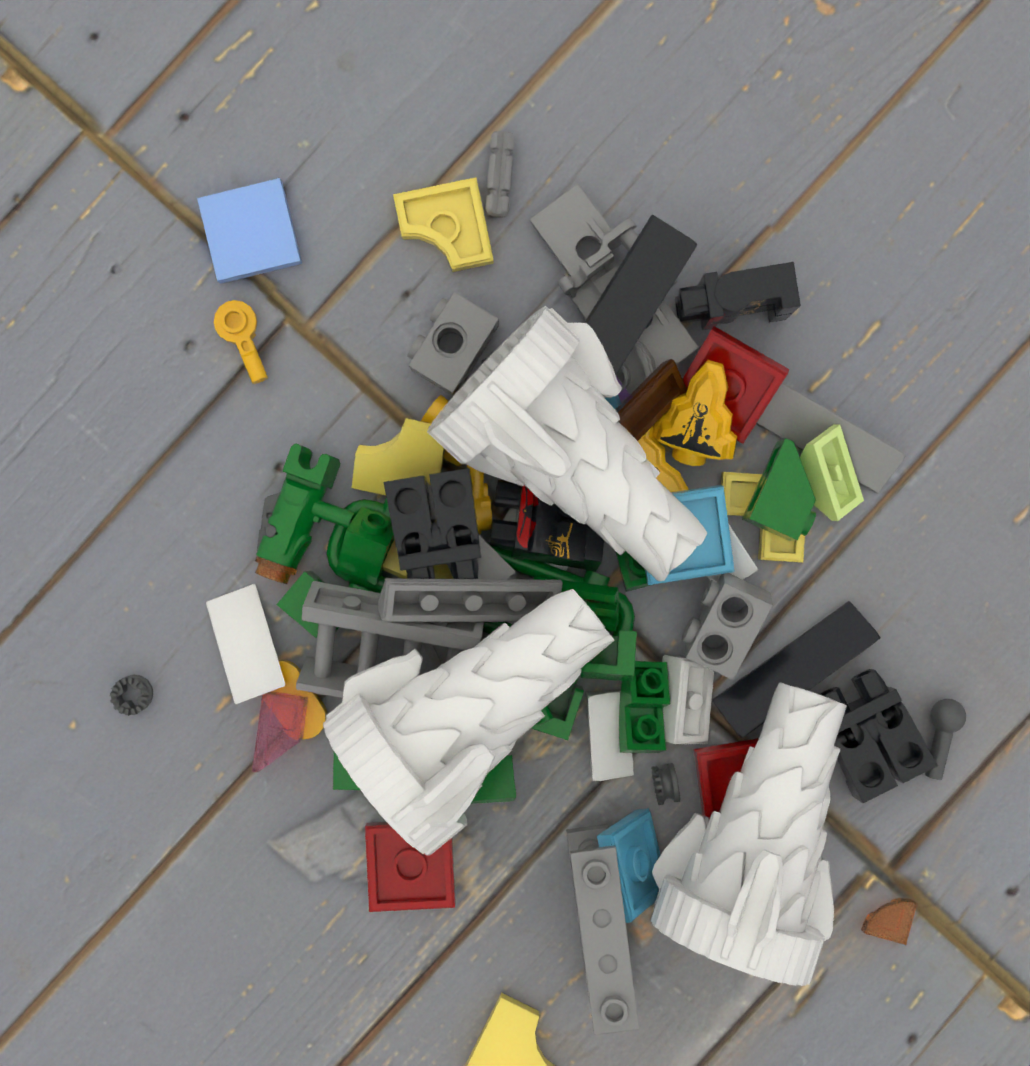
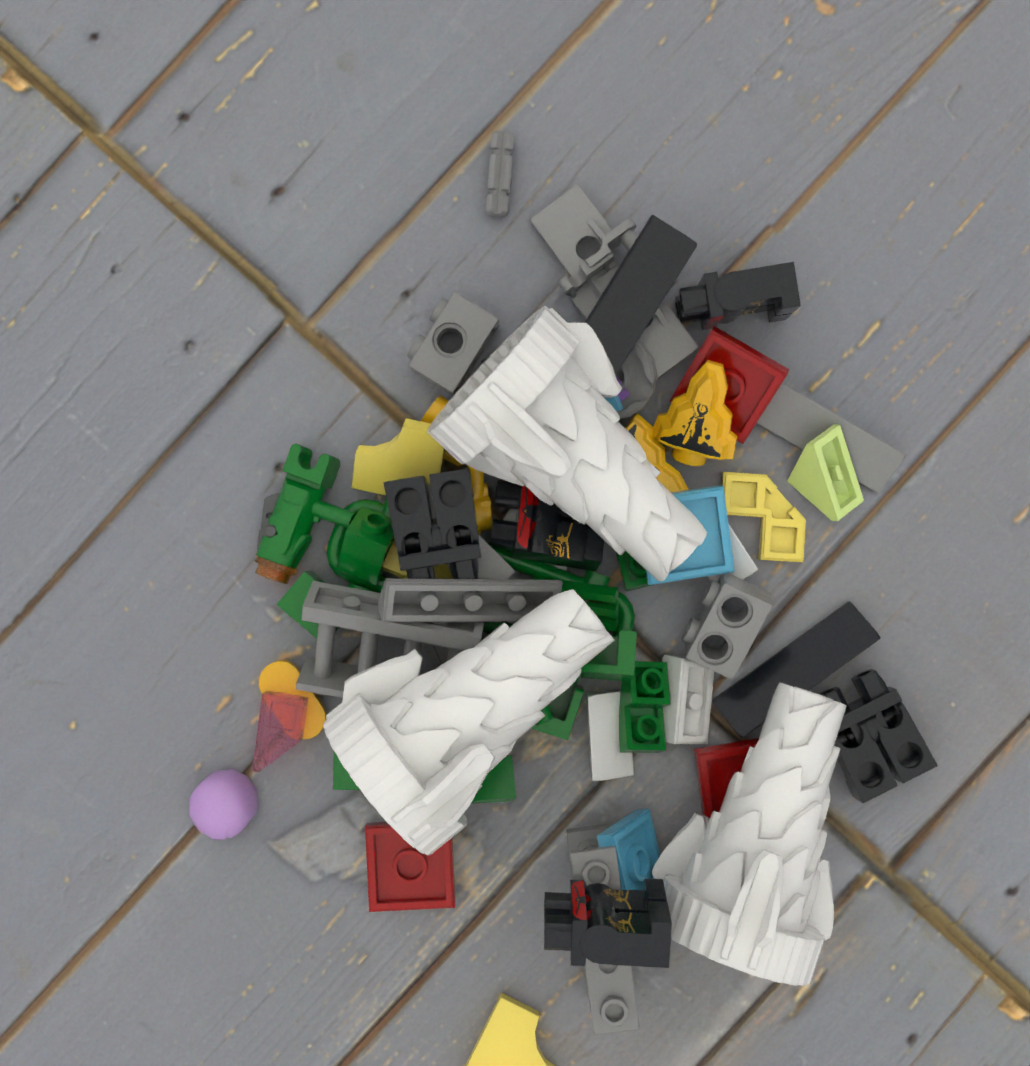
(128, 707): dark grey bush -> none
(223, 804): none -> lavender hair
(237, 324): yellow plate -> none
(245, 644): white sticker -> none
(249, 230): light blue tile -> none
(449, 219): light yellow tile -> none
(610, 924): none -> black hips
(651, 399): reddish brown tile -> none
(665, 783): dark grey bush -> none
(783, 495): green slope -> none
(891, 920): clear orange tile -> none
(947, 717): dark grey bar -> none

